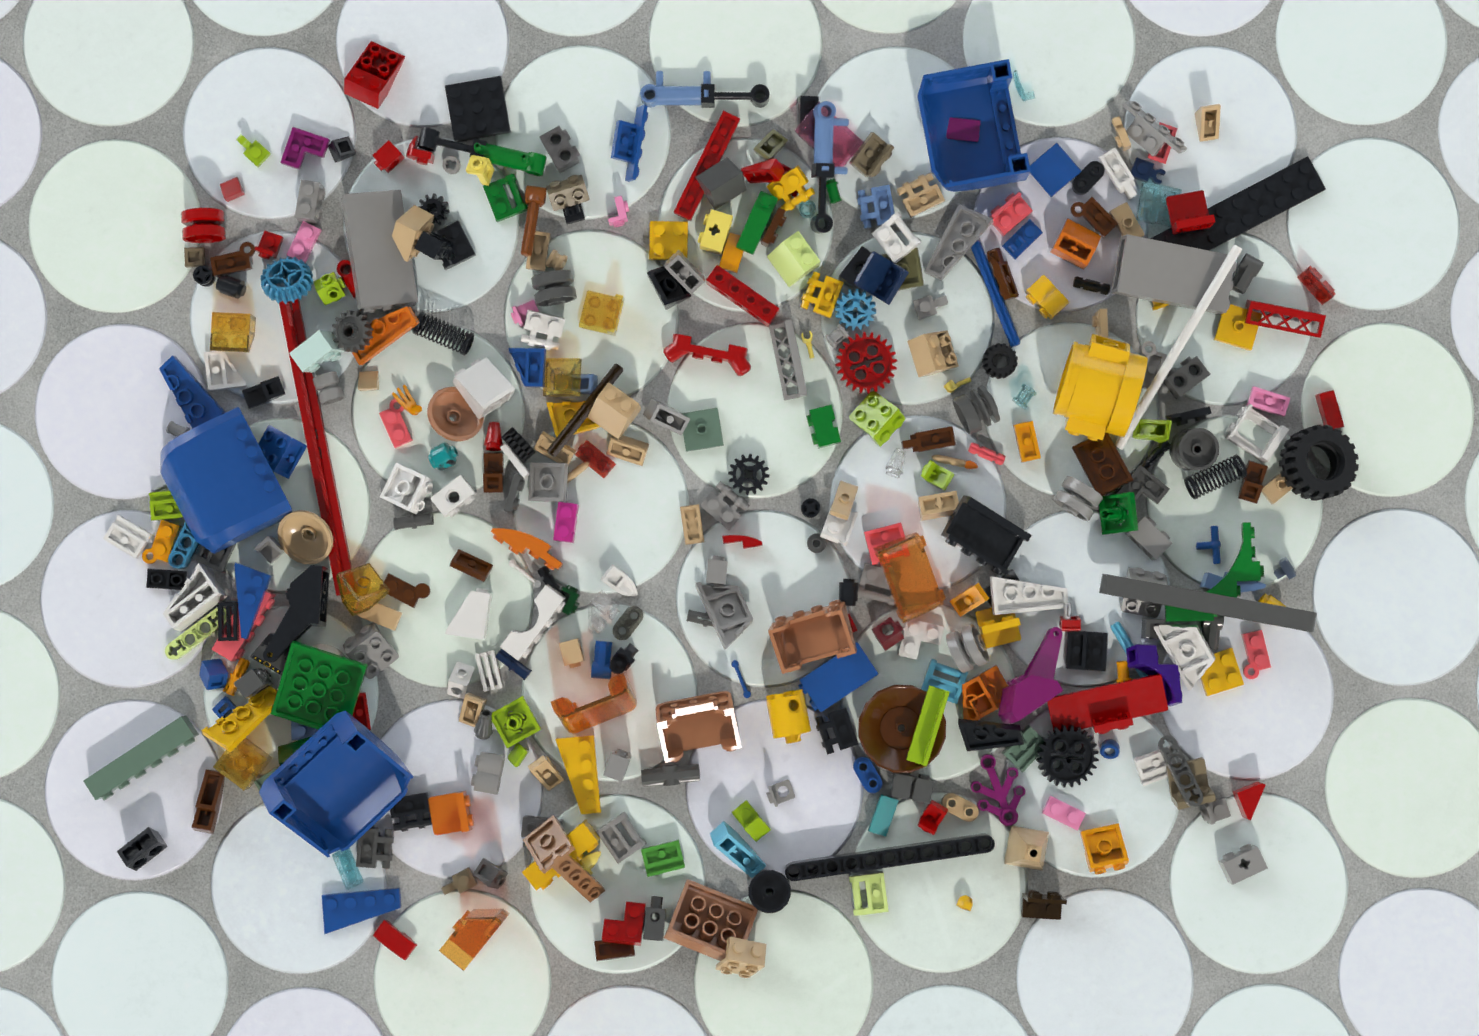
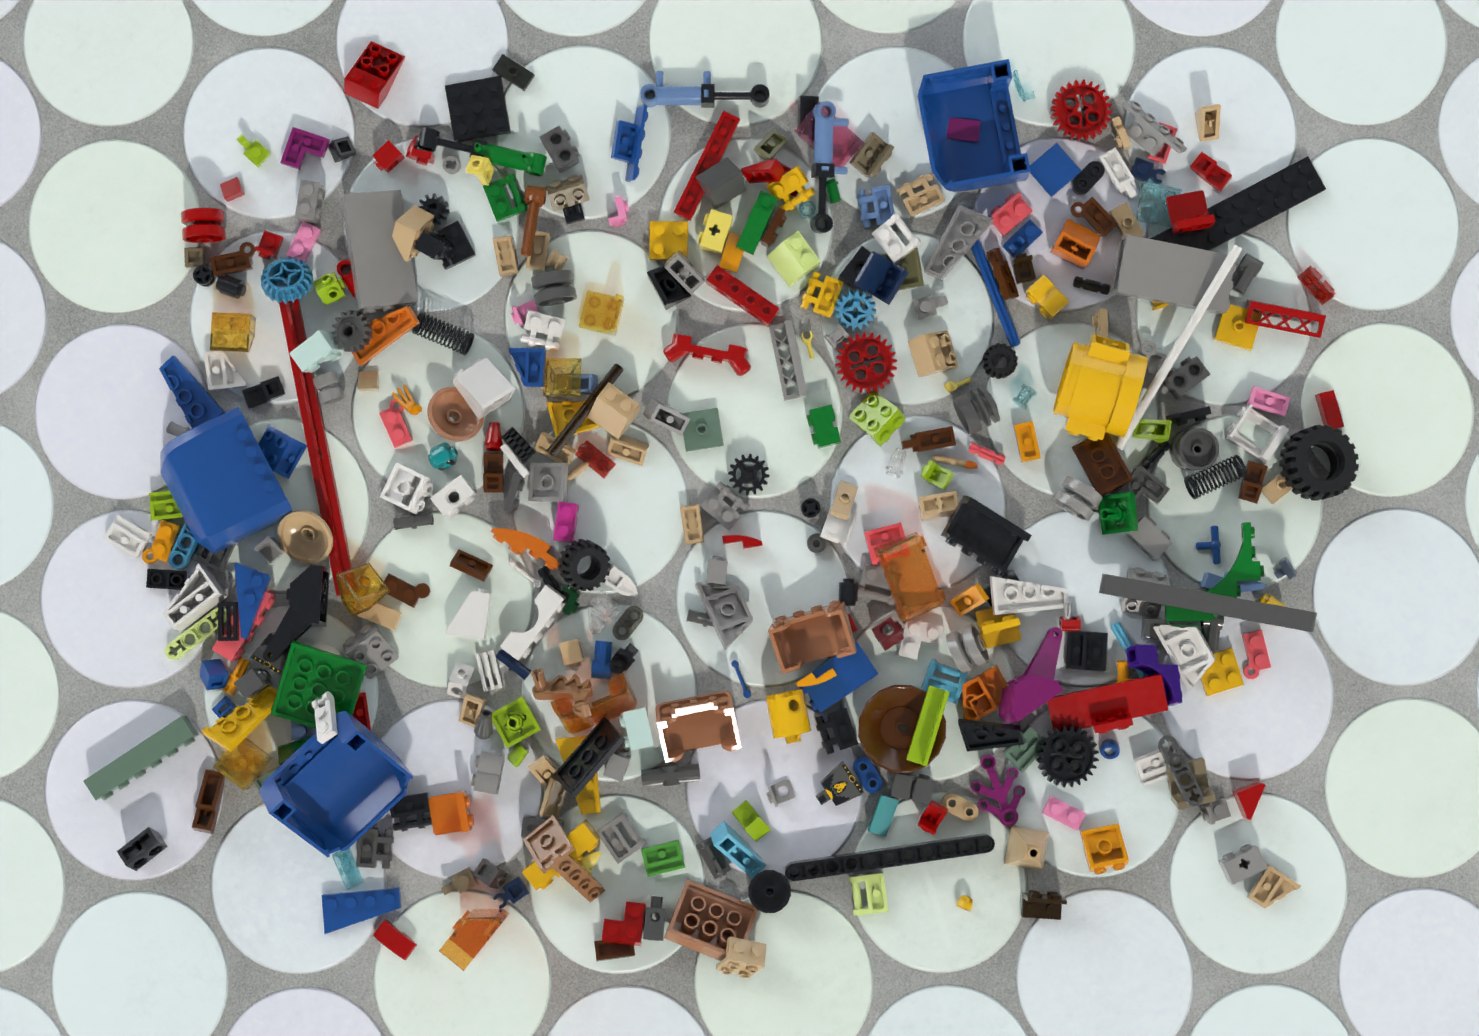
(325, 717): none -> white plate
(505, 255): none -> tan plate
(513, 72): none -> pearl dark grey plate
(513, 891): none -> dark blue plate
(553, 799): none -> tan plate
(560, 688): none -> medium nougat animal
(589, 757): none -> black tile
(595, 573): none -> black tyre
(636, 729): none -> light aqua brick
(713, 858): none -> dark grey hinge
(810, 679): none -> light orange slope
(839, 786): none -> torso
(1023, 268): none -> dark brown bracket
(1097, 108): none -> red gear
(1210, 172): none -> red slope
(1271, 887): none -> tan wing

